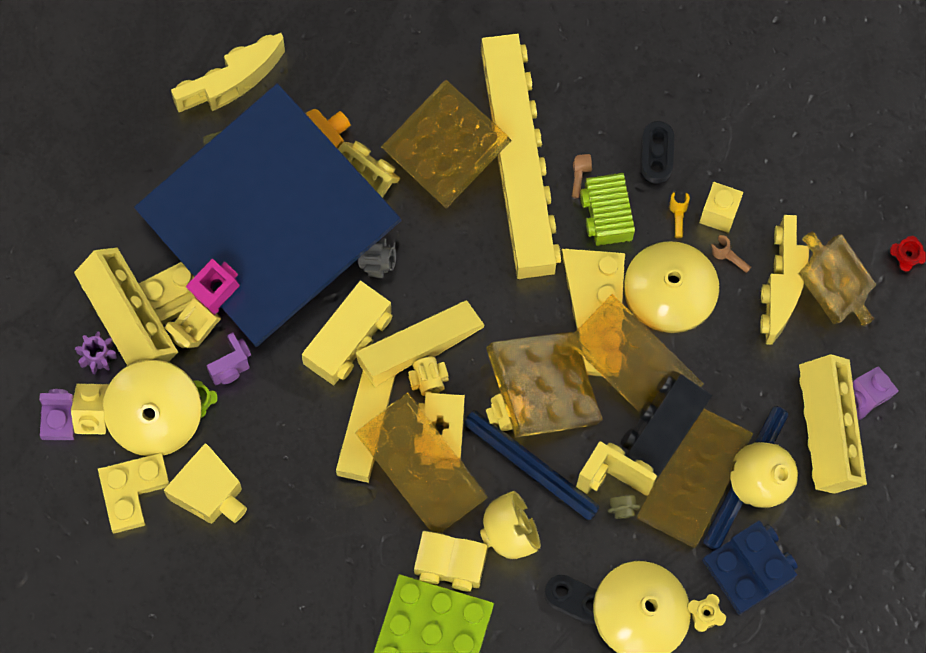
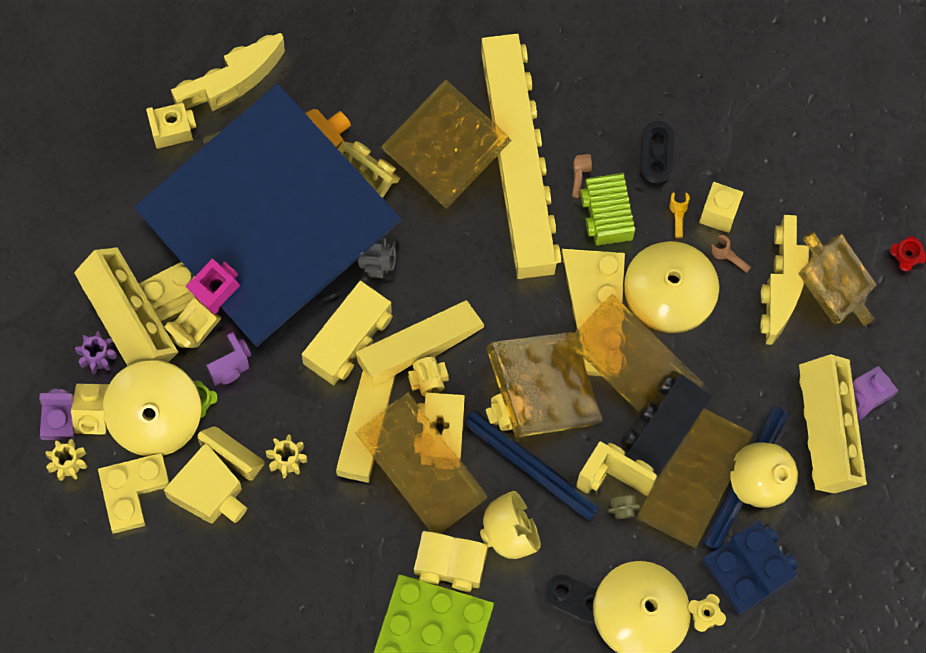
(69, 468): none -> light yellow gear
(168, 133): none -> light yellow brick
(231, 452): none -> light yellow slope
(293, 461): none -> light yellow gear

